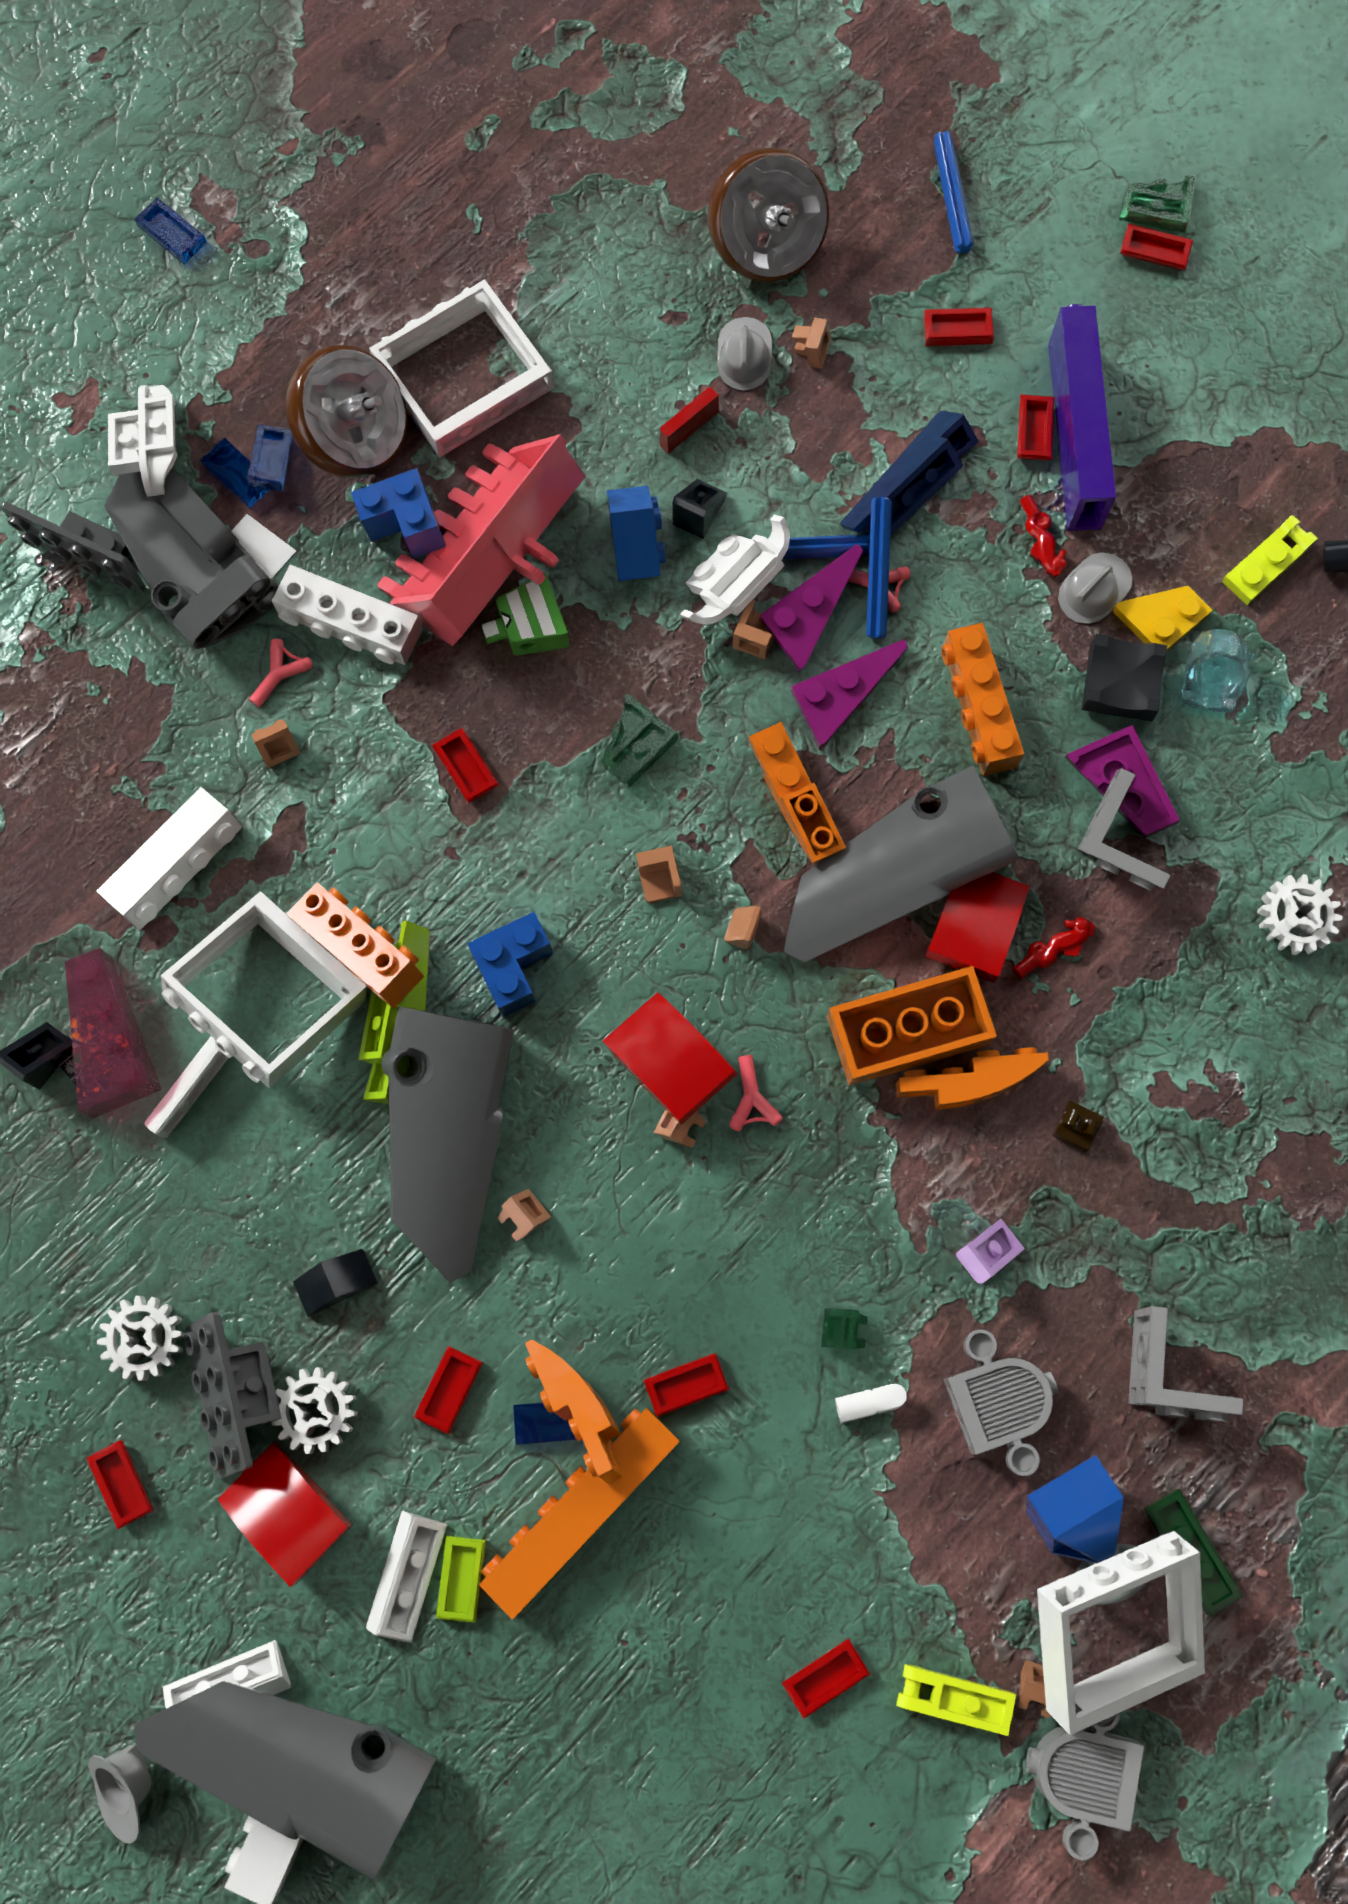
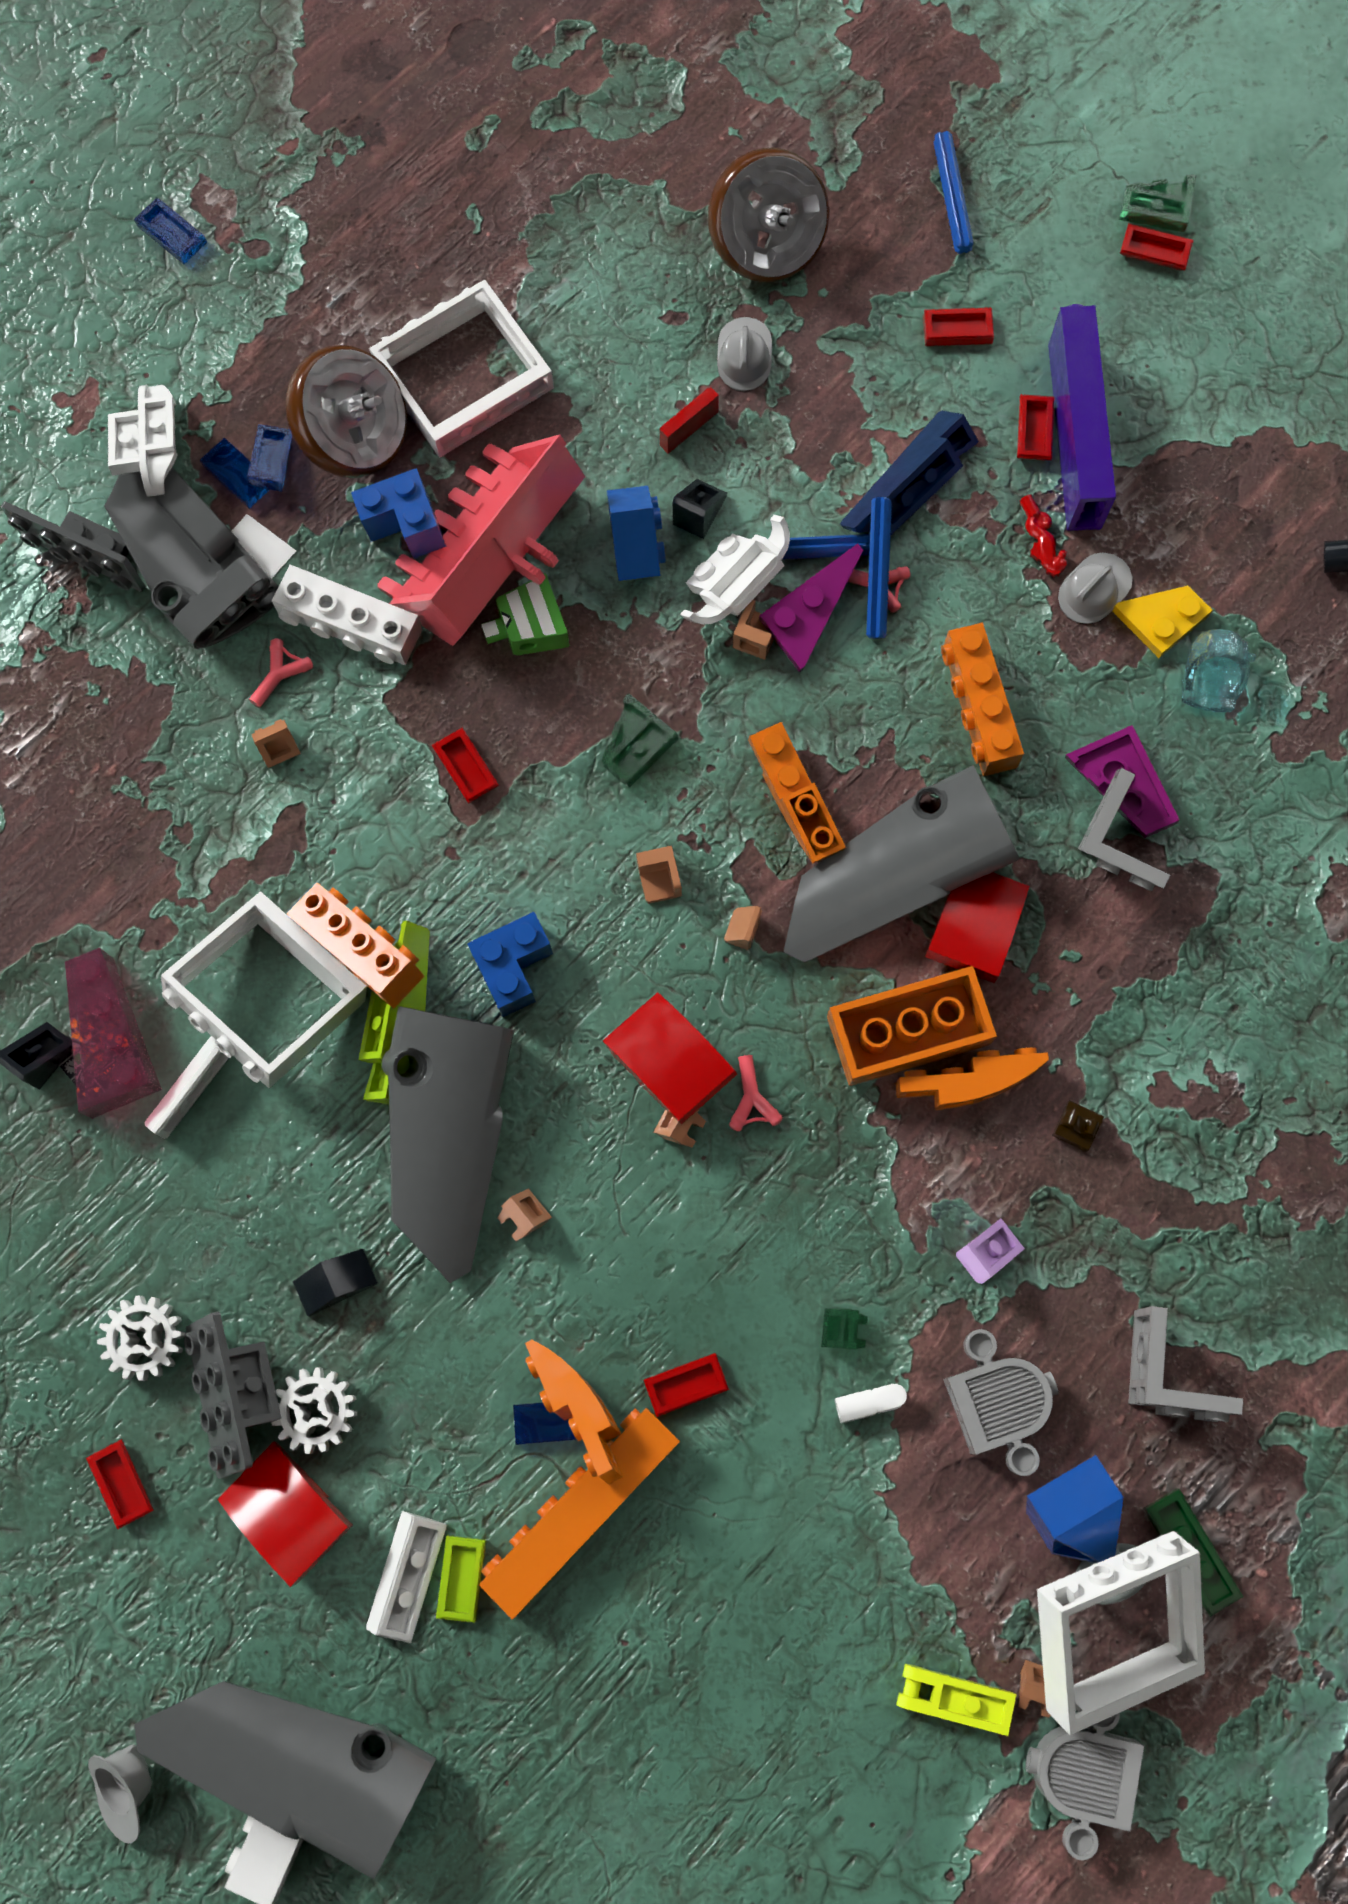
(170, 858): white brick -> none
(255, 1669): white slope -> none
(448, 1390): red tile -> none
(813, 341): nougat tile -> none
(825, 1678): red tile -> none
(834, 695): magenta wing -> none
(1067, 942): red animal -> none
(1124, 678): black brick -> none
(1269, 561): neon yellow plate -> none
(1288, 901): white gear -> none

